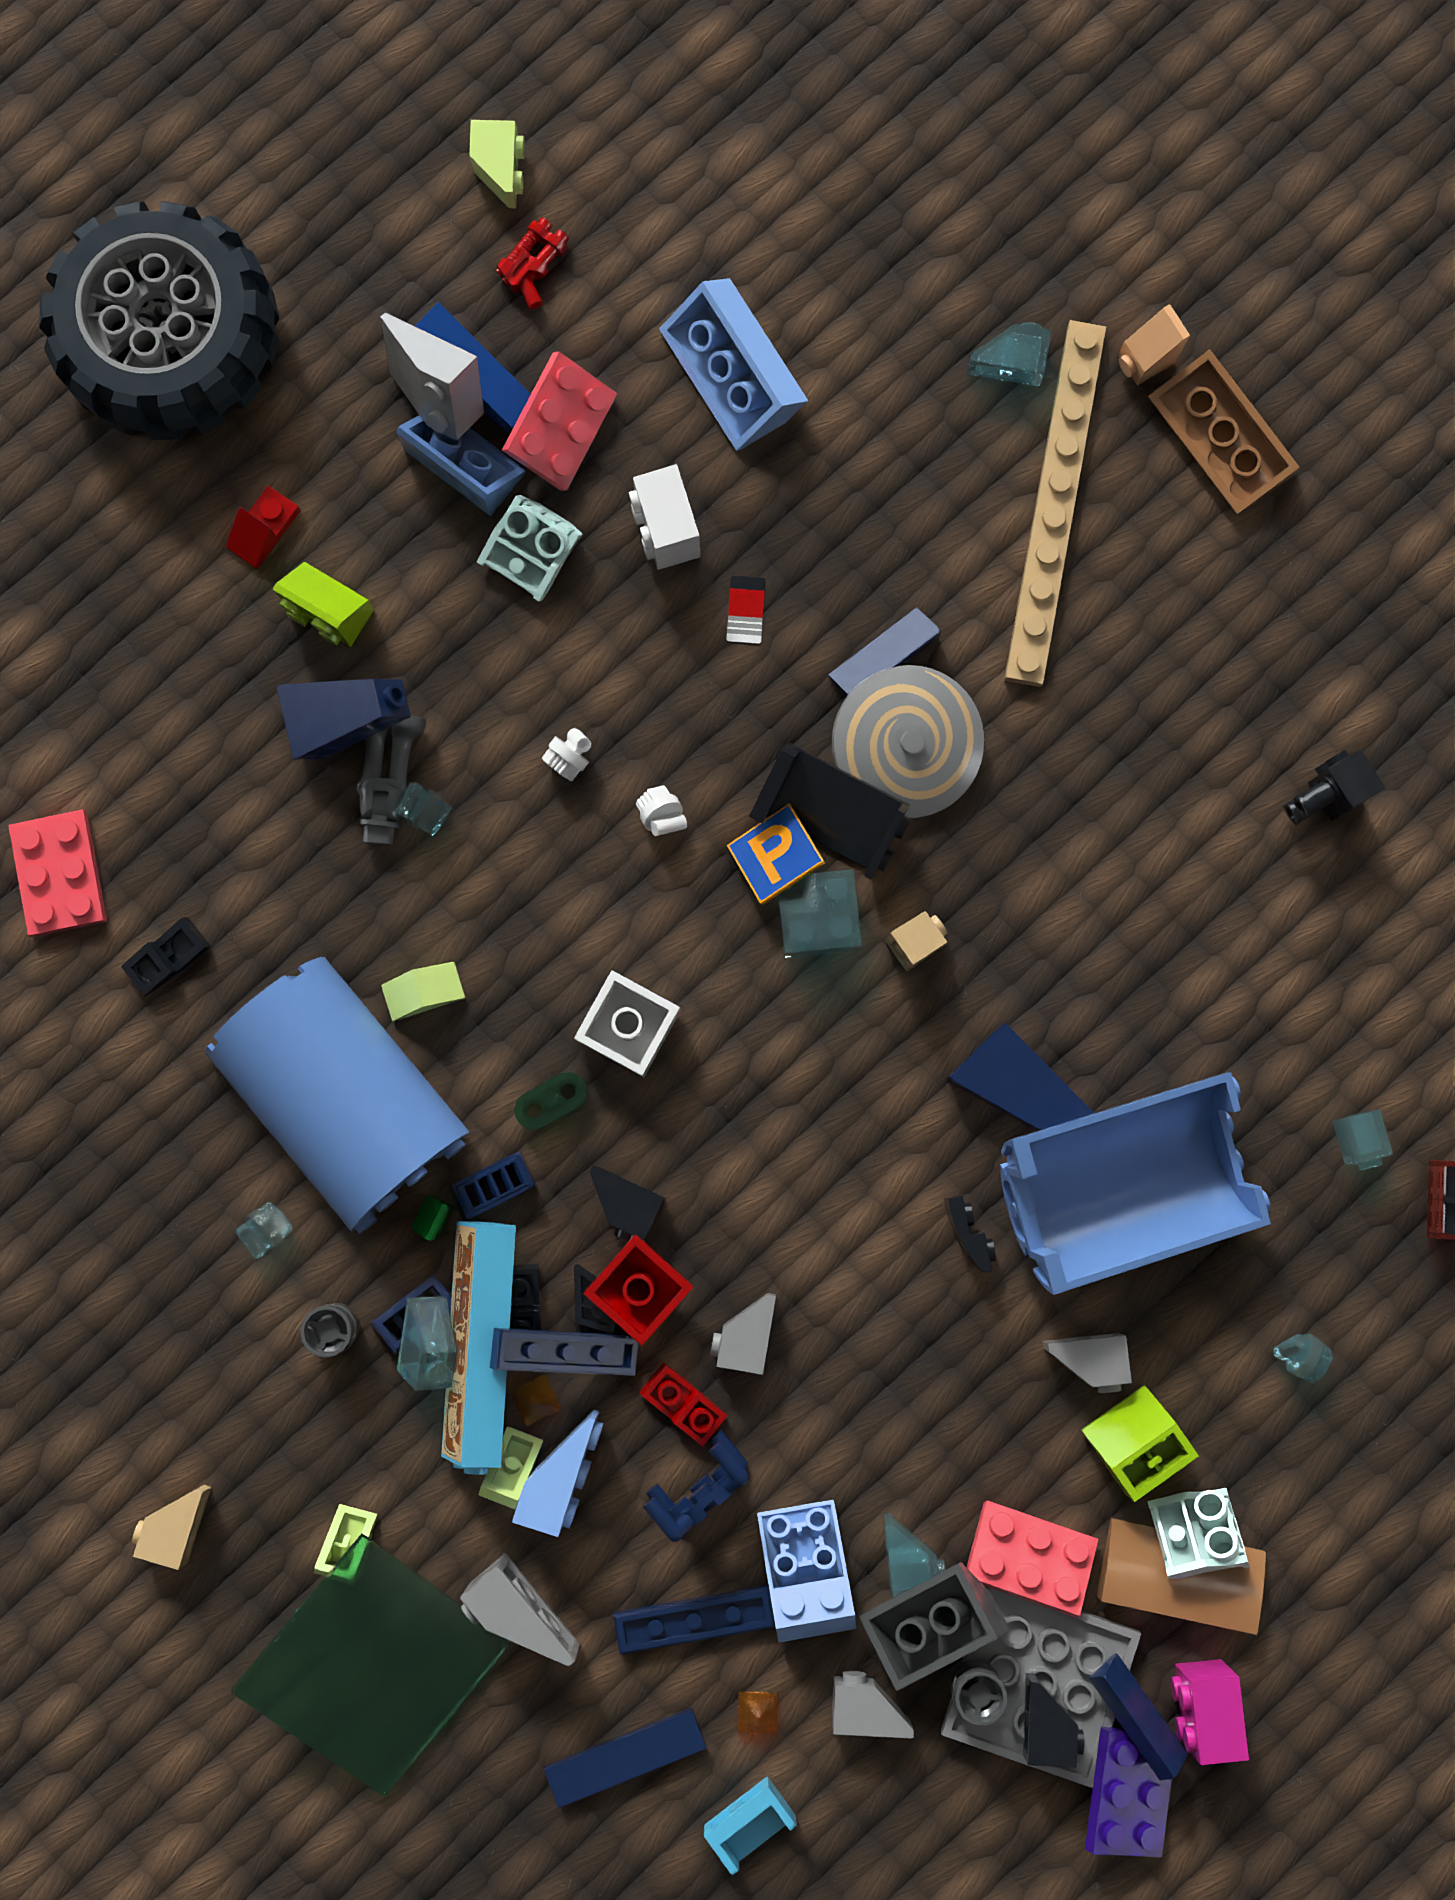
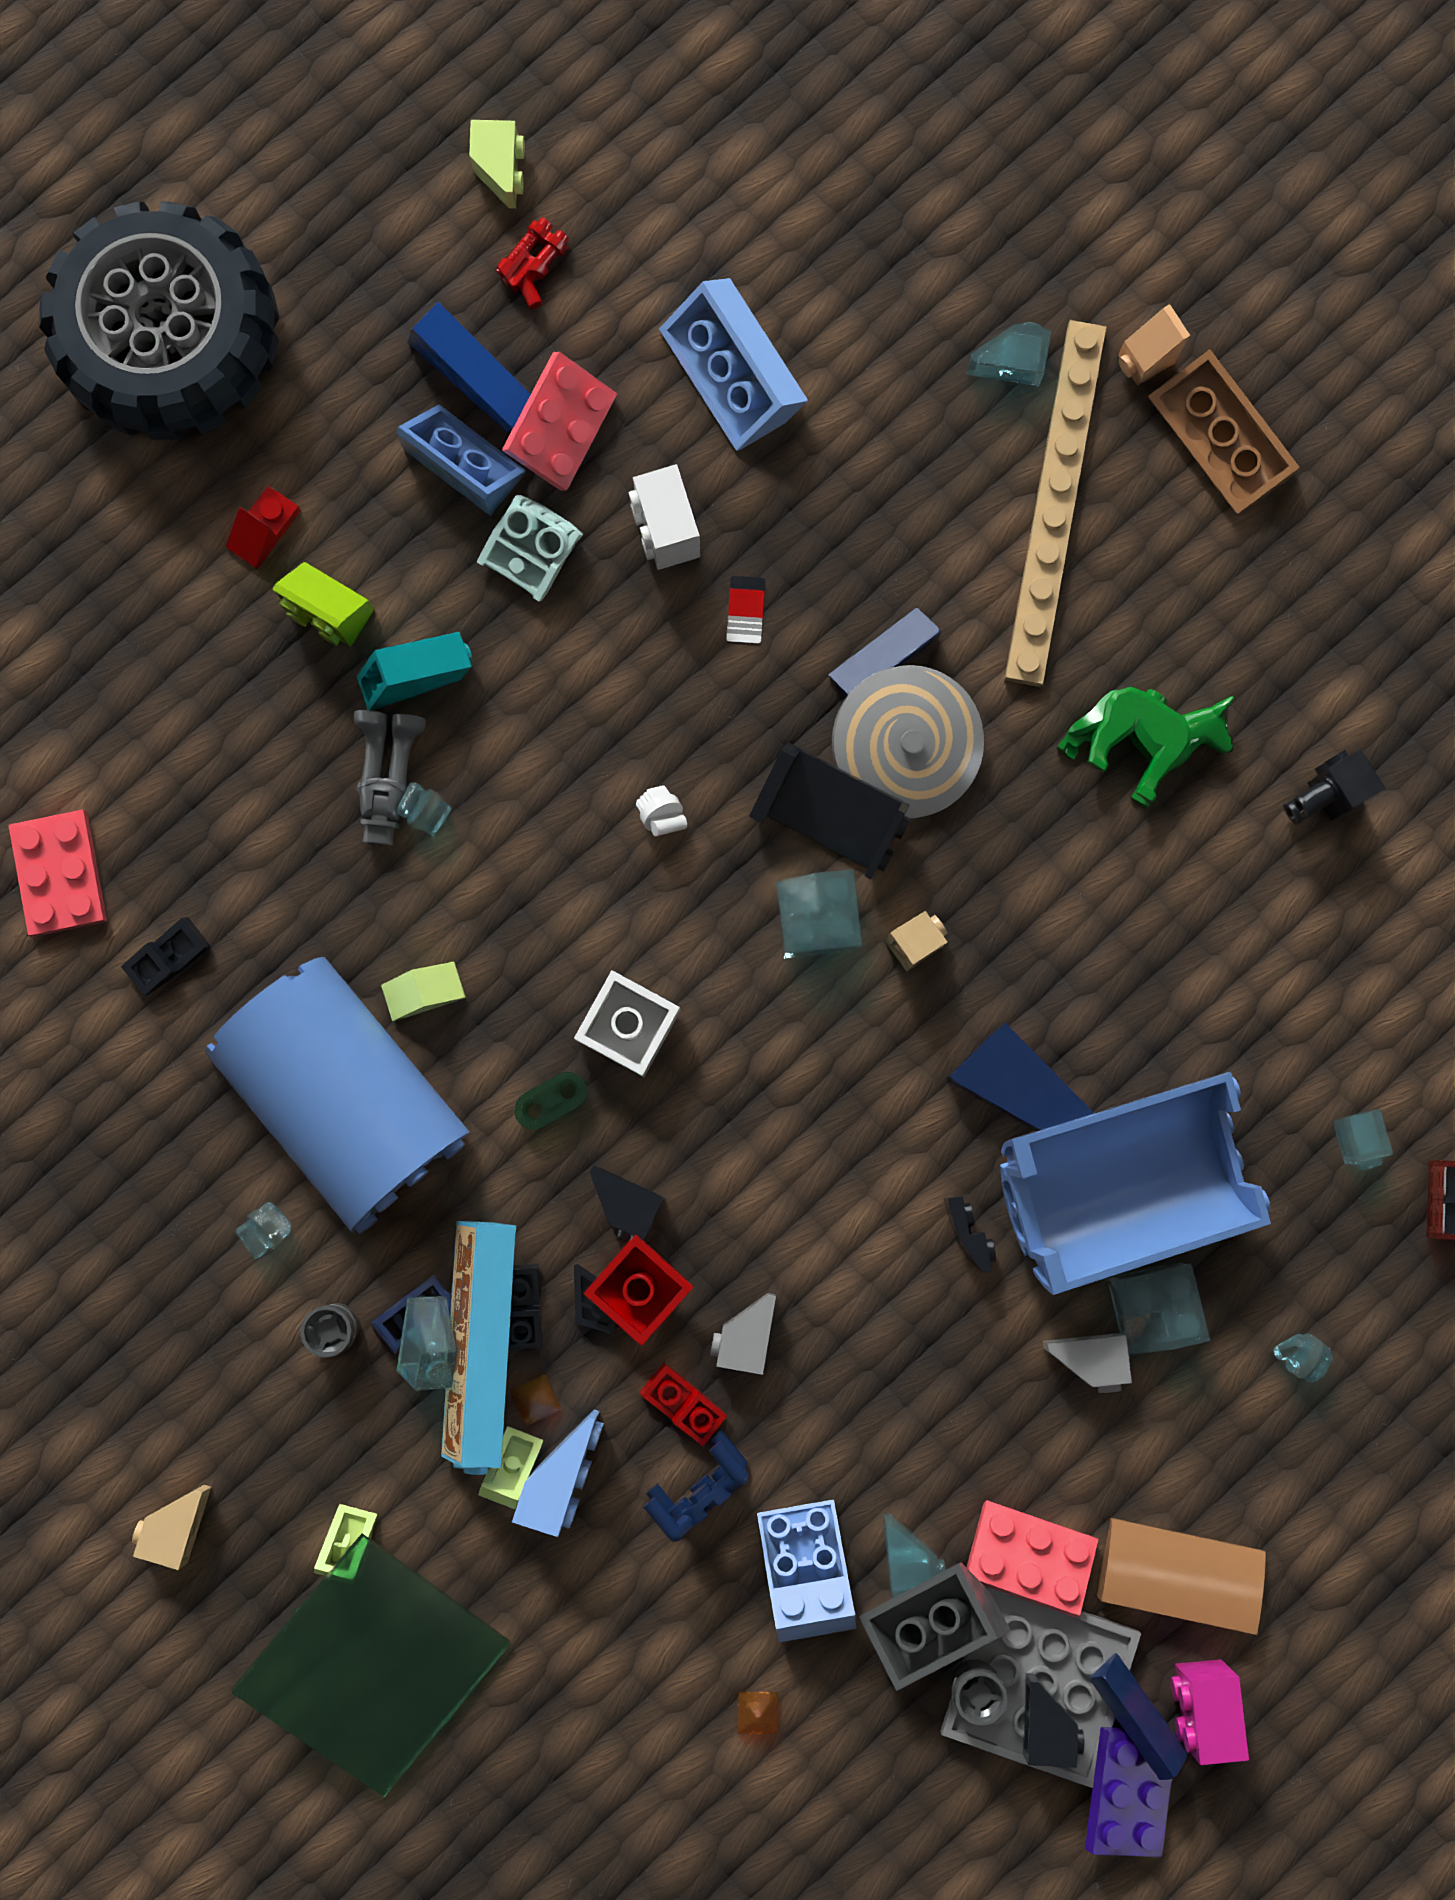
(337, 714): dark blue slope -> none
(413, 669): none -> teal slope
(431, 1218): green slope -> none
(434, 377): light grey slope -> none
(515, 1610): light grey slope -> none
(522, 1171): dark blue slope -> none
(563, 1352): dark blue tile -> none
(566, 756): white piece -> none
(625, 1757): dark blue tile -> none
(694, 1619): dark blue tile -> none
(748, 1823): medium azure panel -> none
(775, 854): blue piece -> none
(865, 1709): light grey slope -> none
(1139, 1443): lime slope -> none
(1155, 731): none -> green animal
(1159, 1308): none -> clear light blue slope
(1197, 1533): light aqua slope -> none

